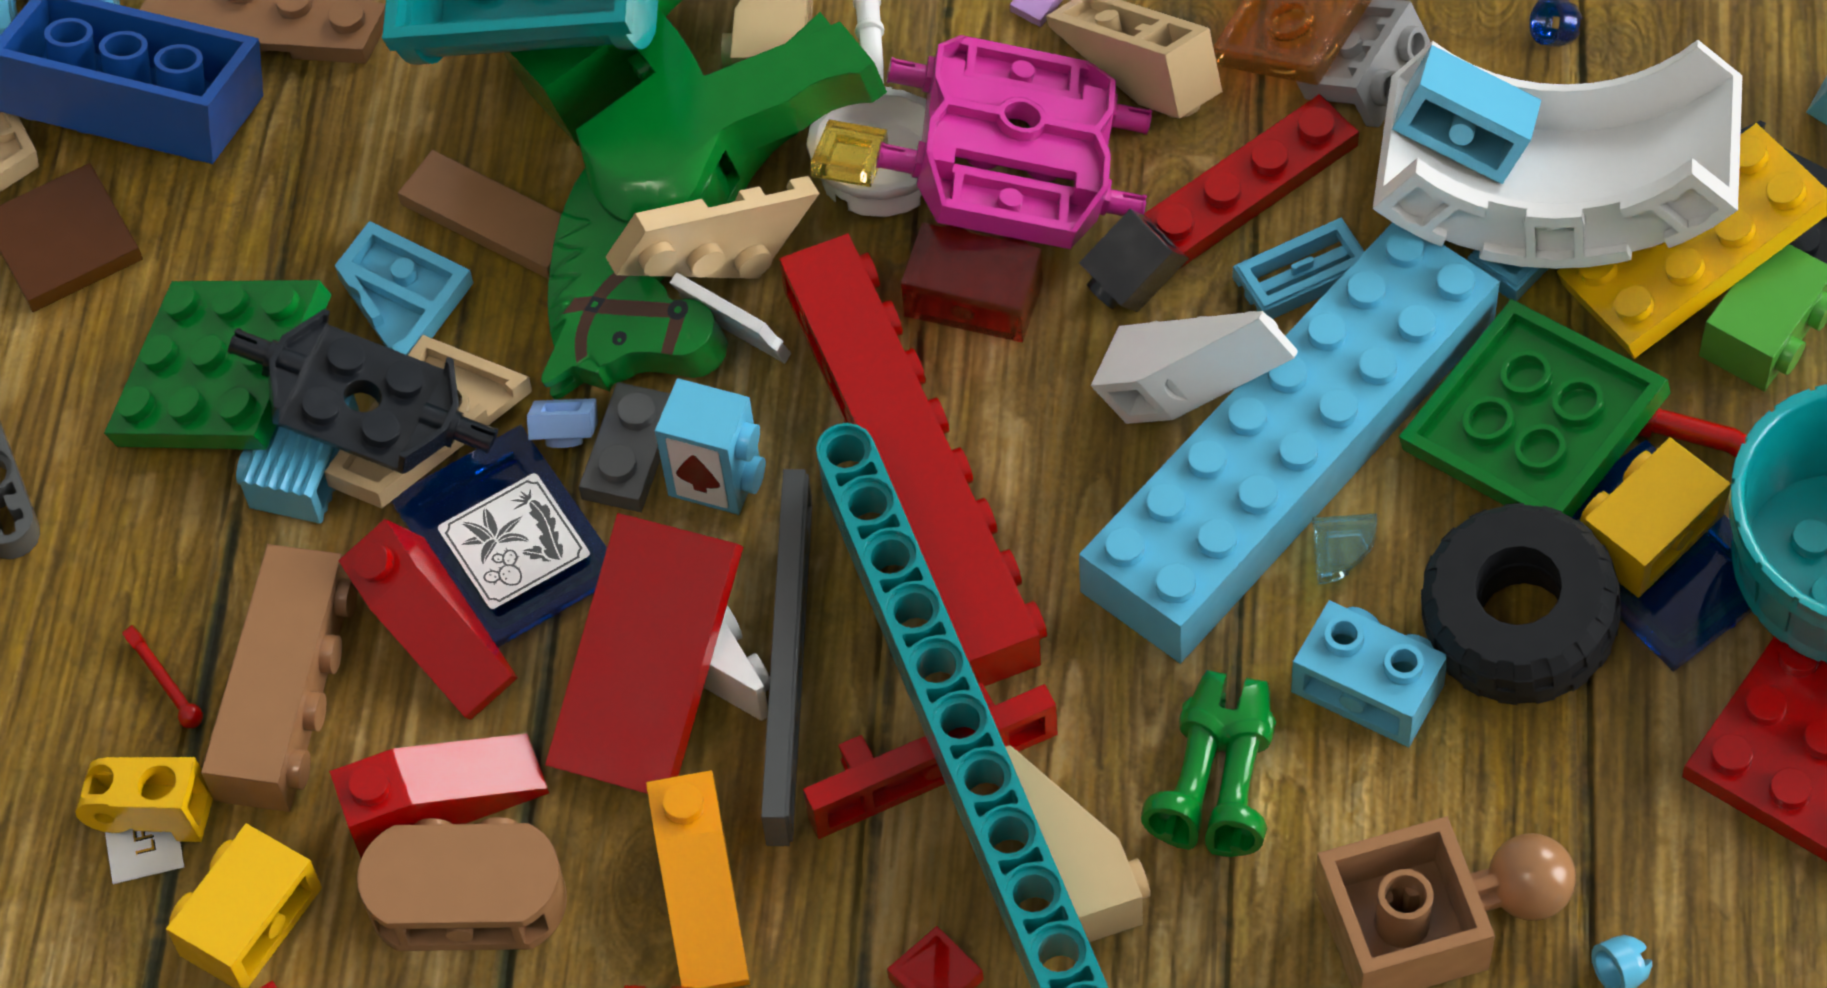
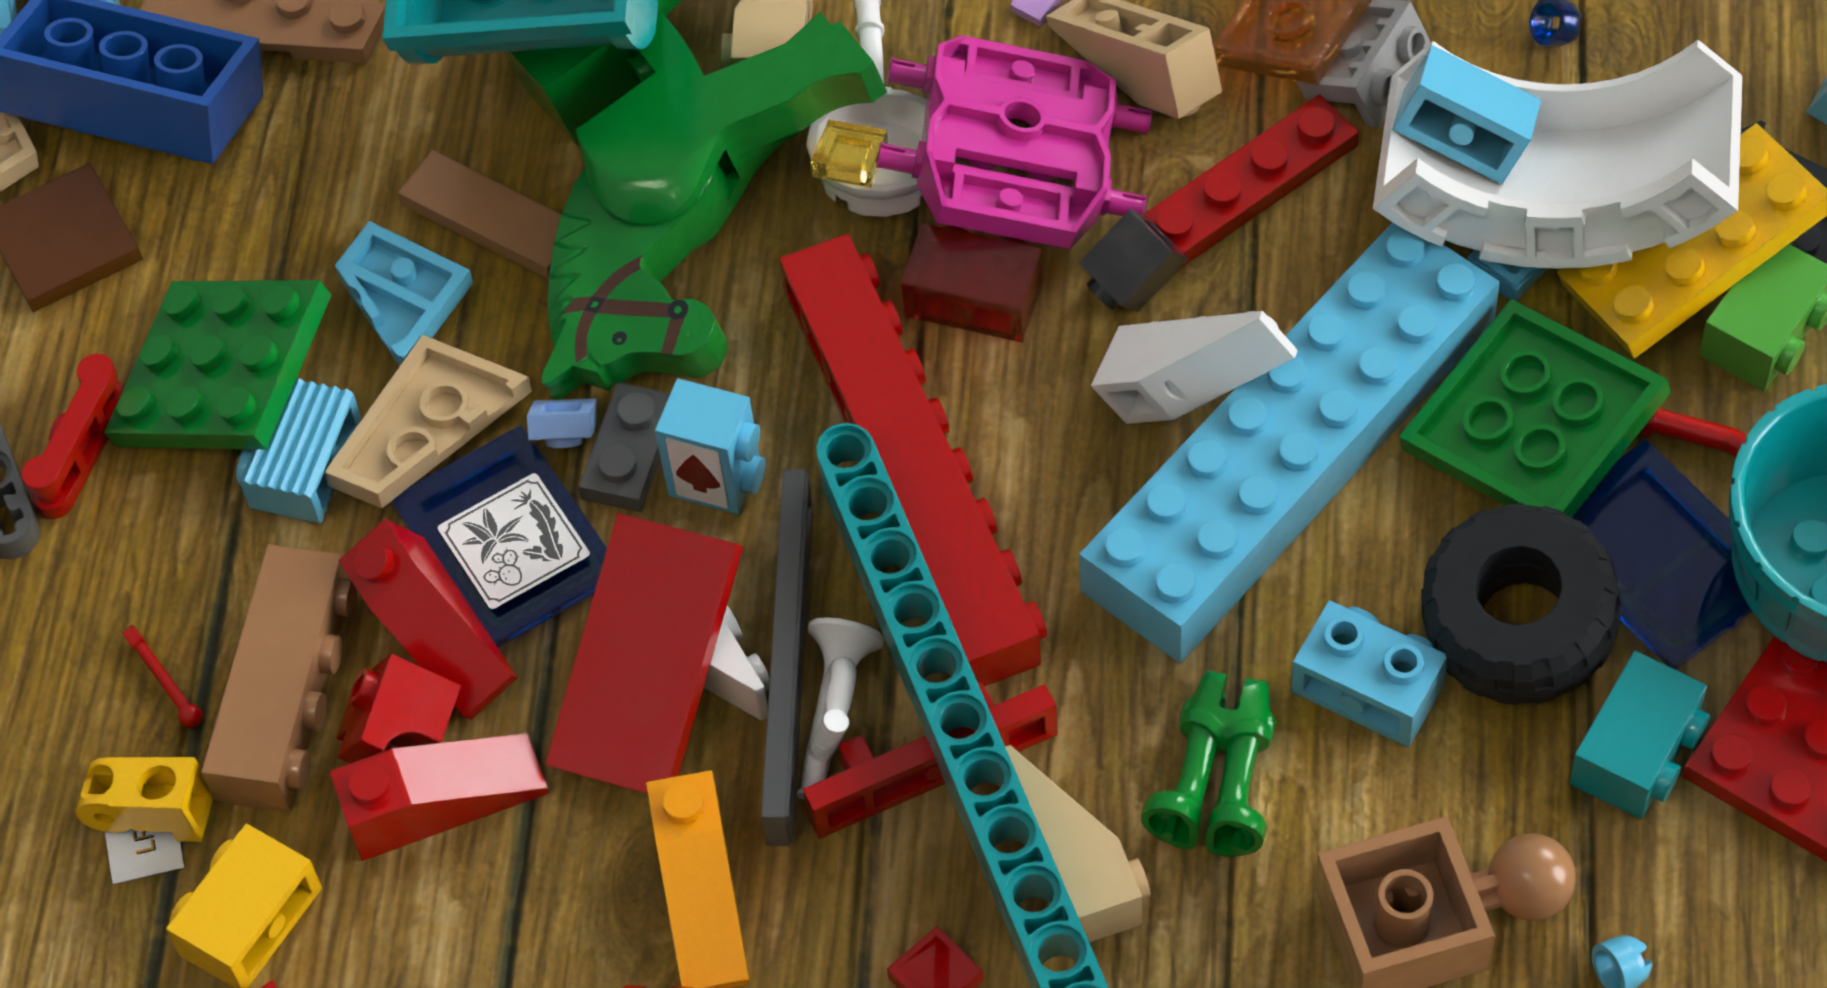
(74, 439): none -> red plate
(322, 365): black plate -> none
(395, 708): none -> red brick
(462, 886): medium nougat brick -> none
(712, 241): tan wing -> none
(733, 318): white piece -> none
(842, 647): none -> white piece
(1306, 278): medium azure tile -> none
(1341, 544): clear light blue tile -> none
(1639, 735): none -> teal brick
(1656, 513): yellow brick -> none

